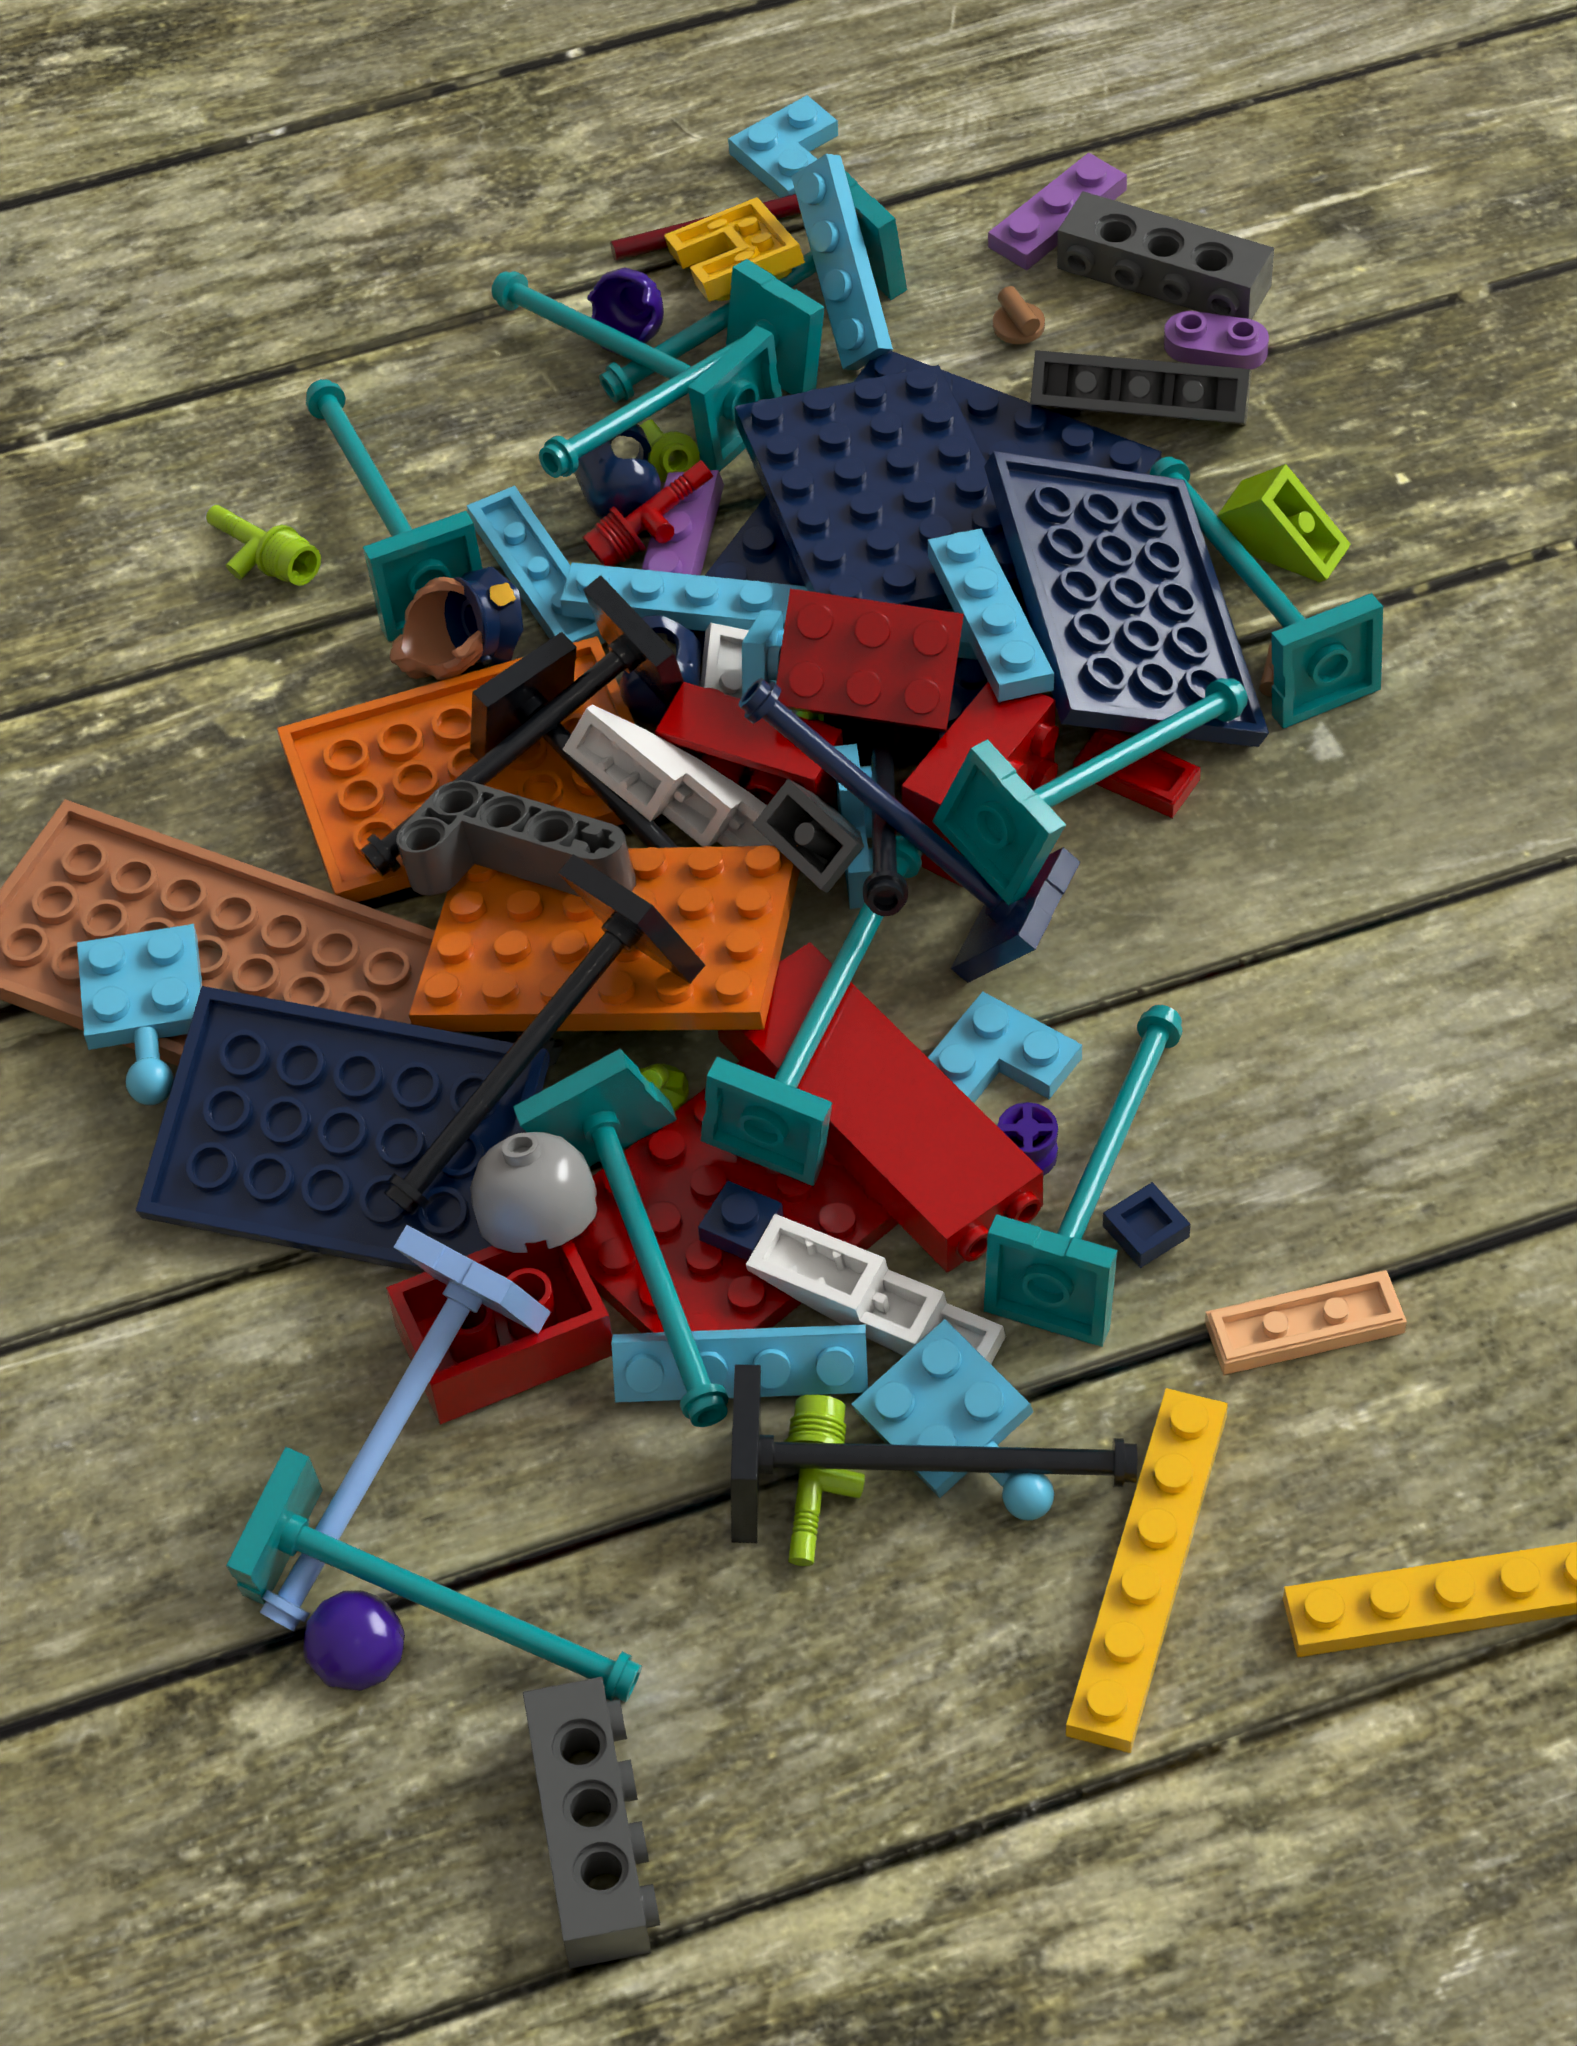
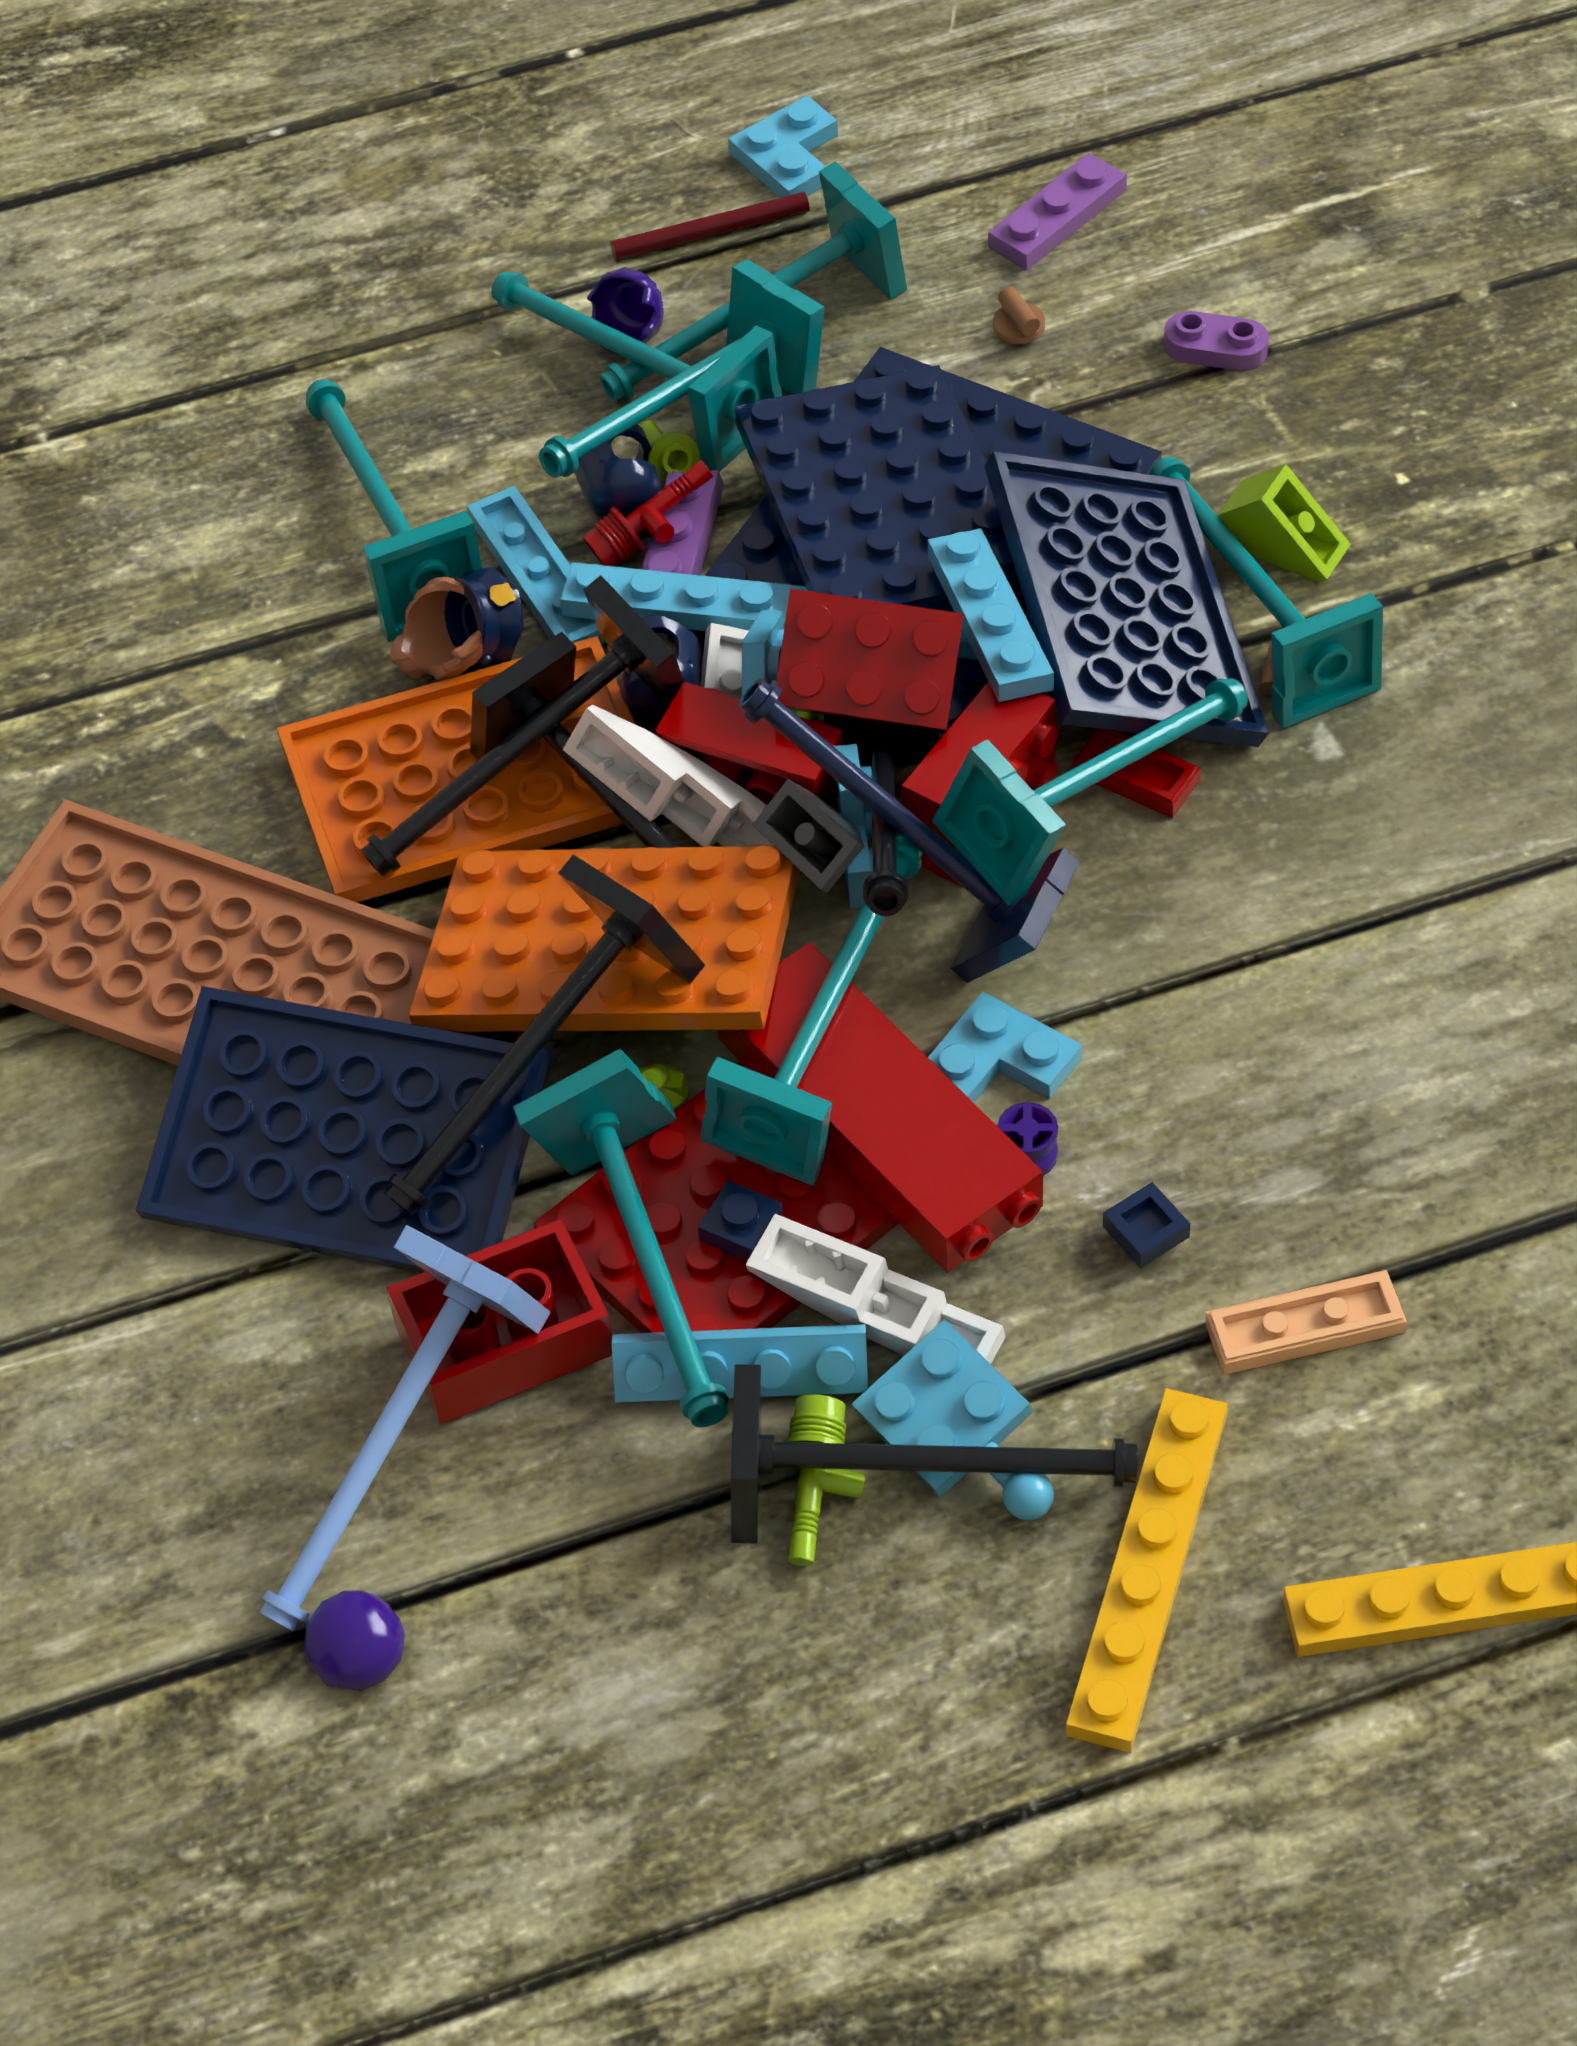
(140, 992): medium azure plate -> none
(276, 552): lime piece -> none
(282, 1528): teal tile -> none
(506, 833): dark grey beam -> none
(532, 1192): light grey cylinder -> none
(594, 1923): dark grey brick -> none
(747, 232): yellow plate -> none
(841, 262): medium azure plate -> none
(1058, 1277): teal tile -> none
(1140, 387): dark grey brick -> none
(1164, 257): dark grey brick -> none

